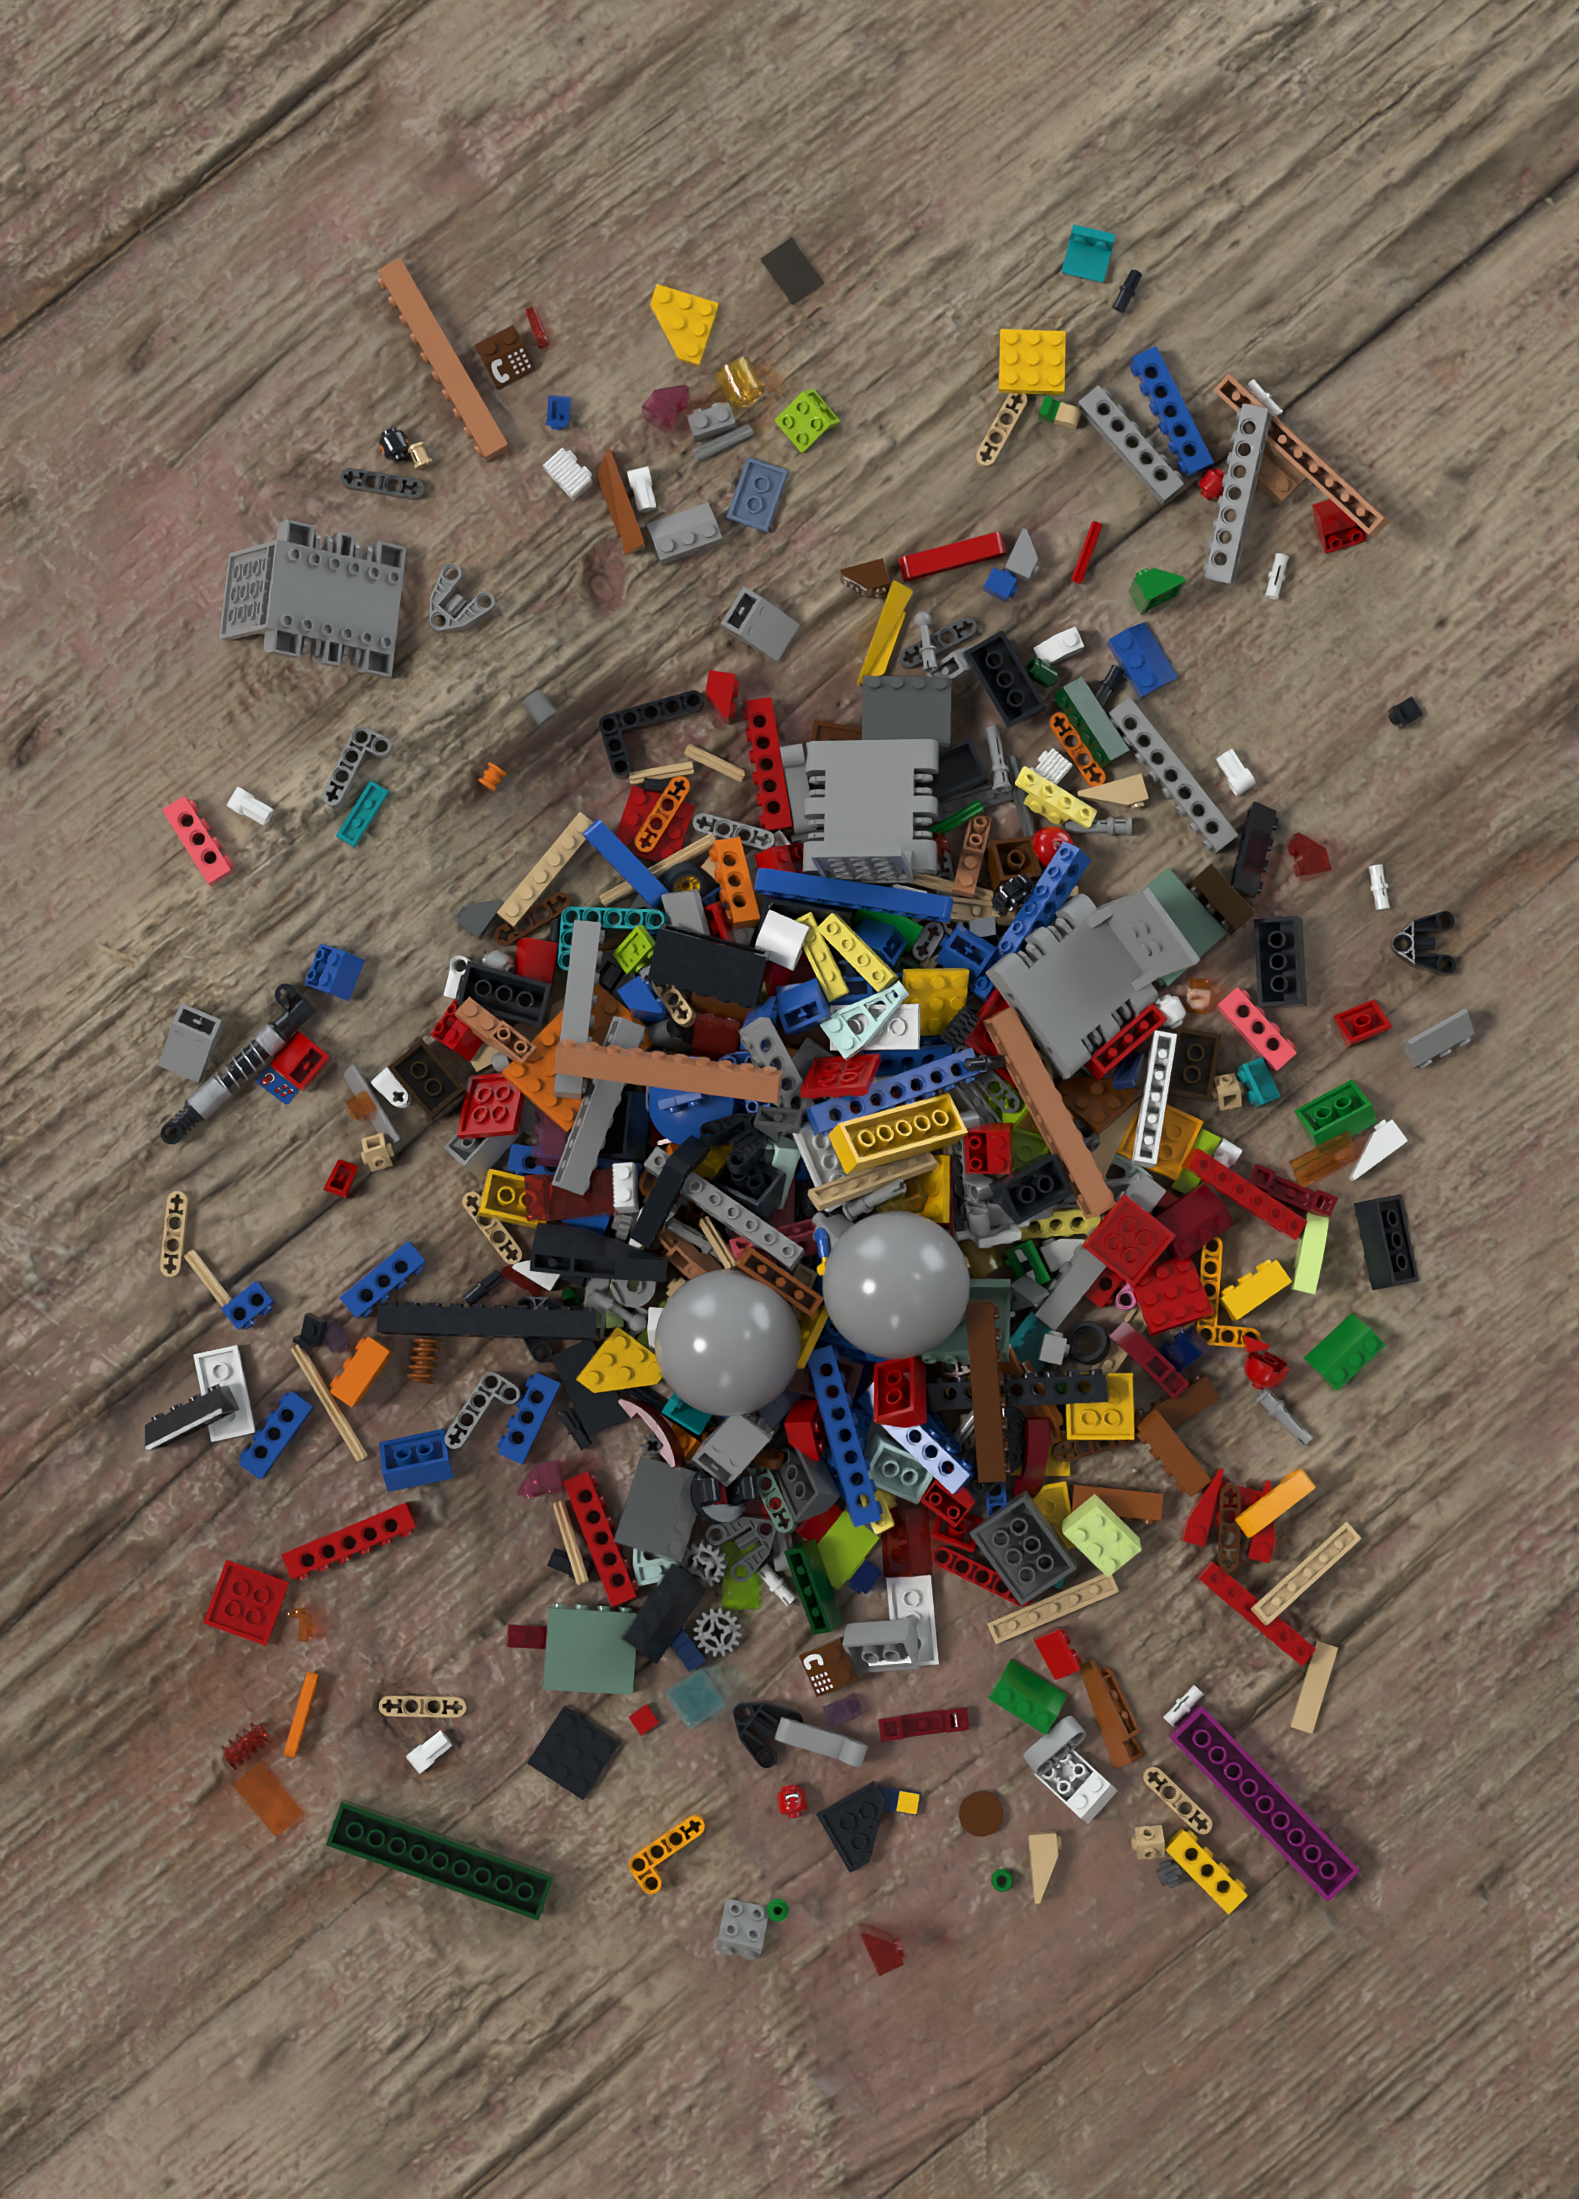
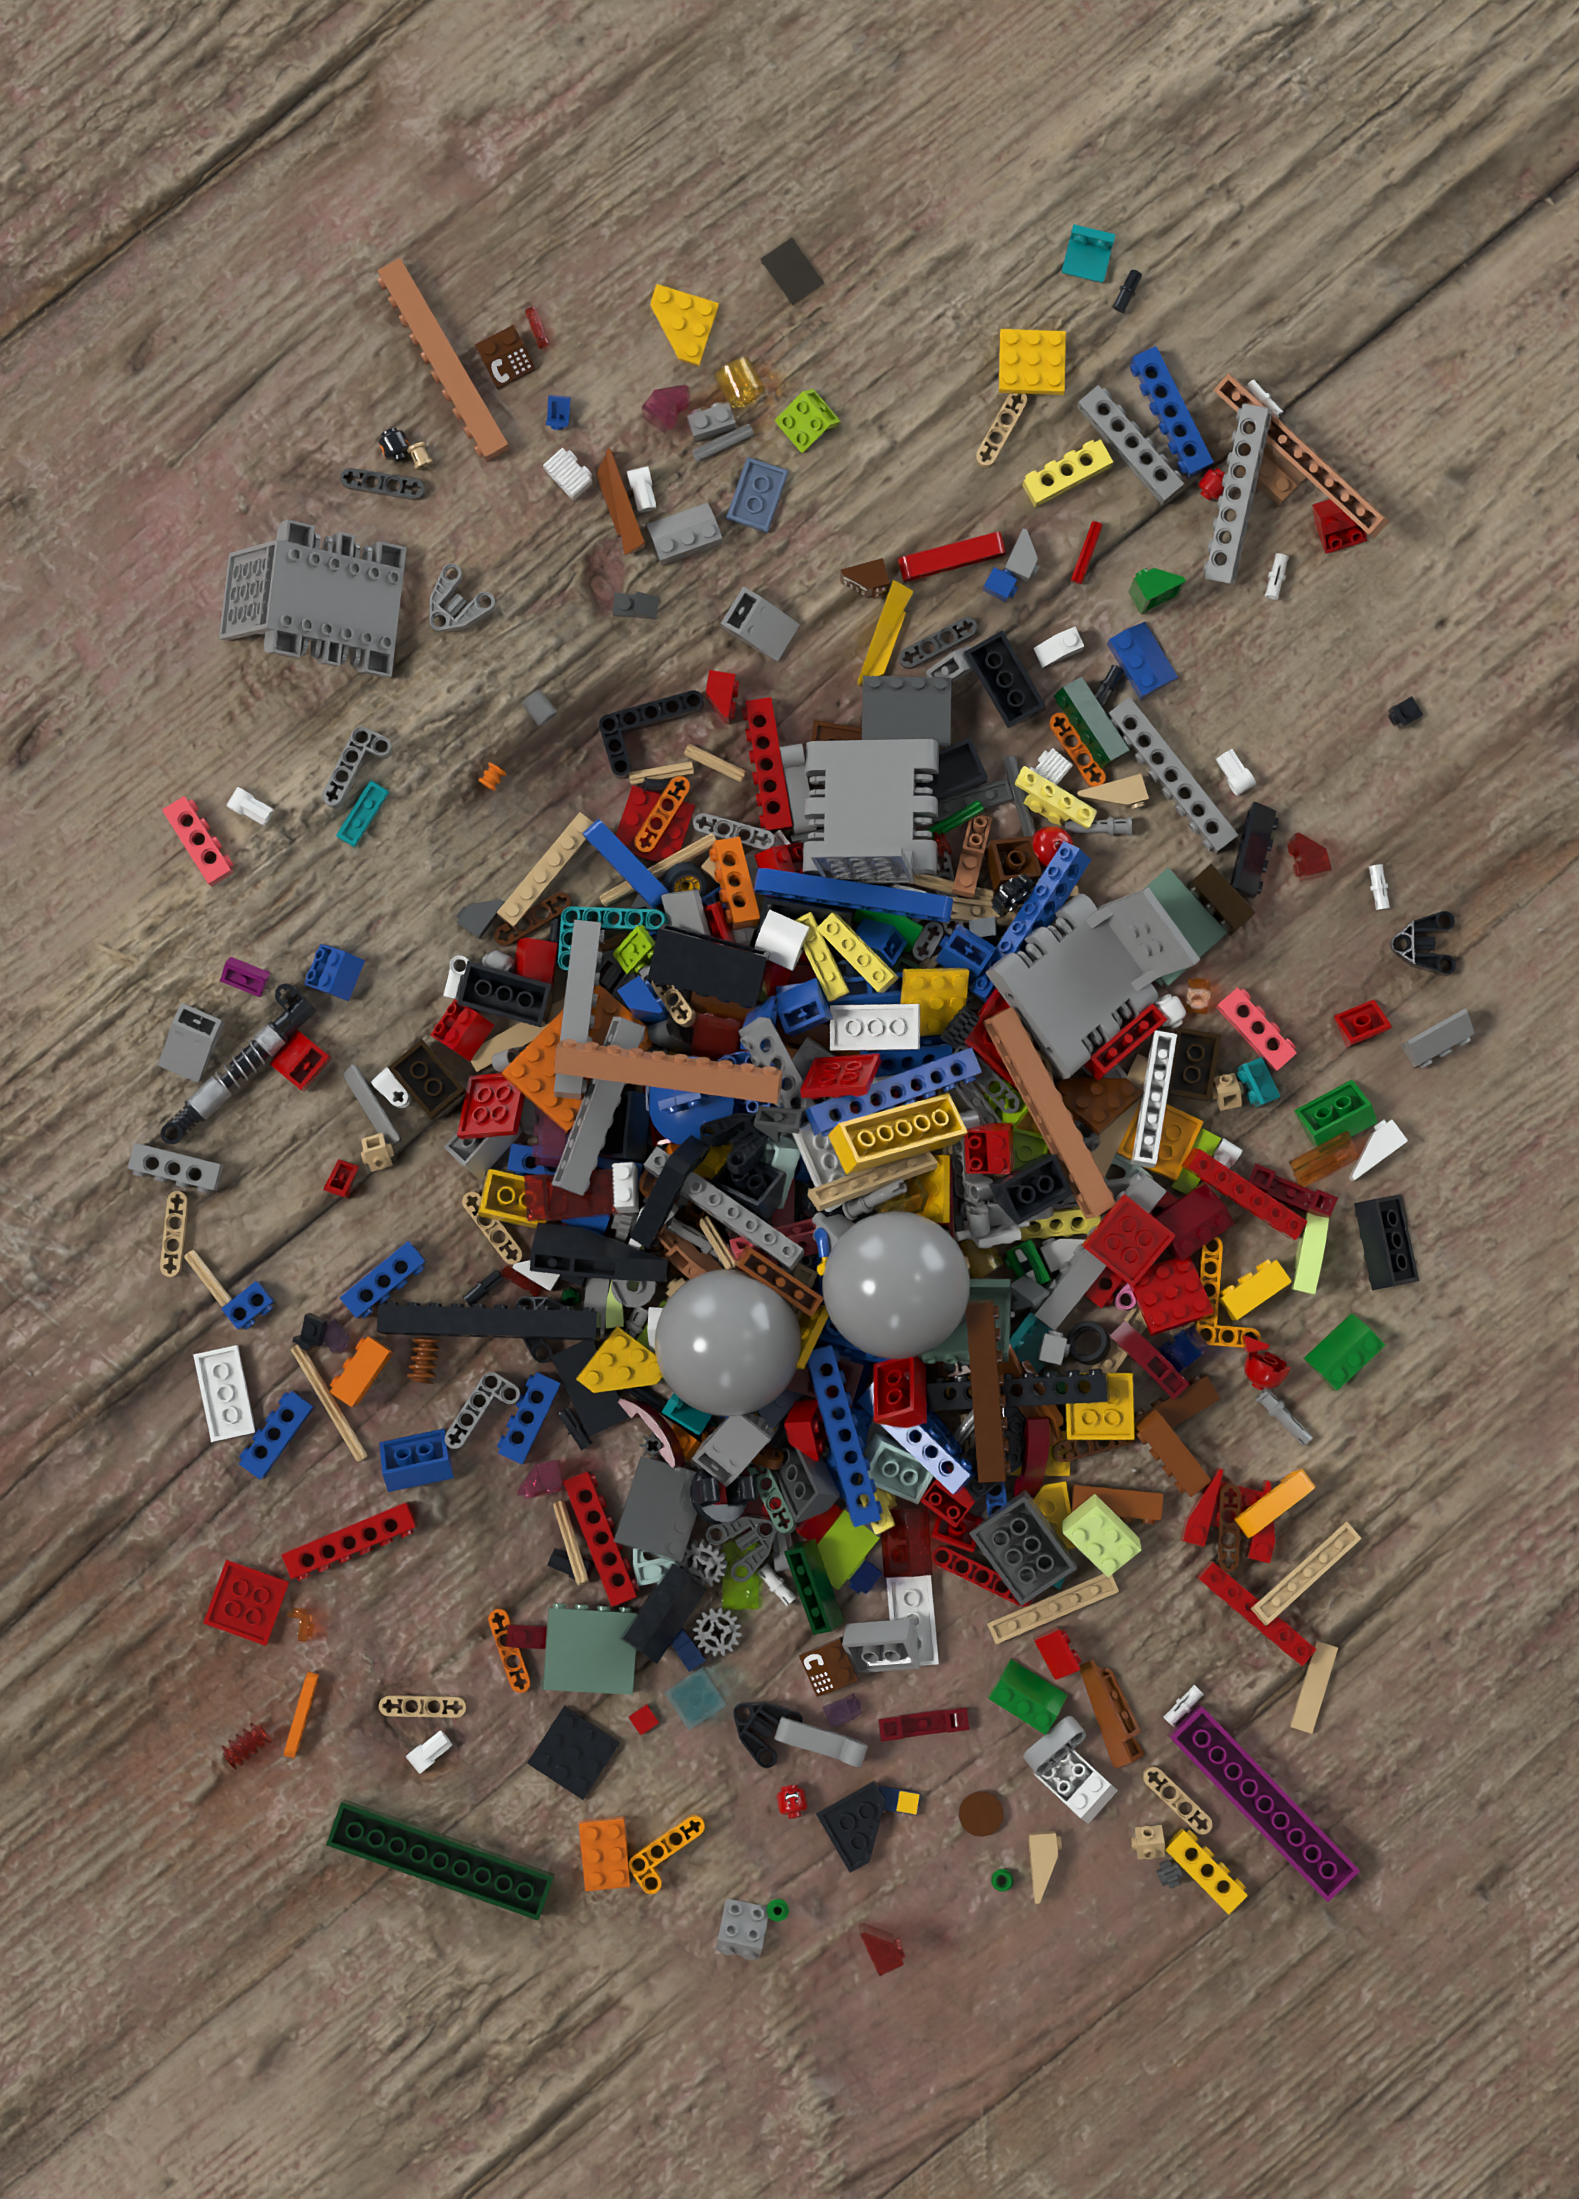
(143, 1154): none -> light grey brick
(189, 1418): black slope -> none
(244, 976): none -> magenta slope
(268, 1799): clear orange piece -> none
(277, 1085): blue sticker -> none
(360, 1106): clear orange bracket -> none
(494, 1032): nougat slope -> none
(505, 1652): none -> orange beam
(604, 1853): none -> orange piece
(635, 605): none -> dark grey slope
(636, 1322): light grey pin -> none
(842, 1035): light aqua plate -> none
(922, 621): light grey pin -> none
(984, 1063): black axle -> none
(999, 768): light grey pin -> none
(1040, 493): none -> light yellow brick
(1042, 672): dark green brick -> none
(1059, 413): leg -> none
(1128, 1071): dark blue tile -> none
(1280, 962): black slope -> none

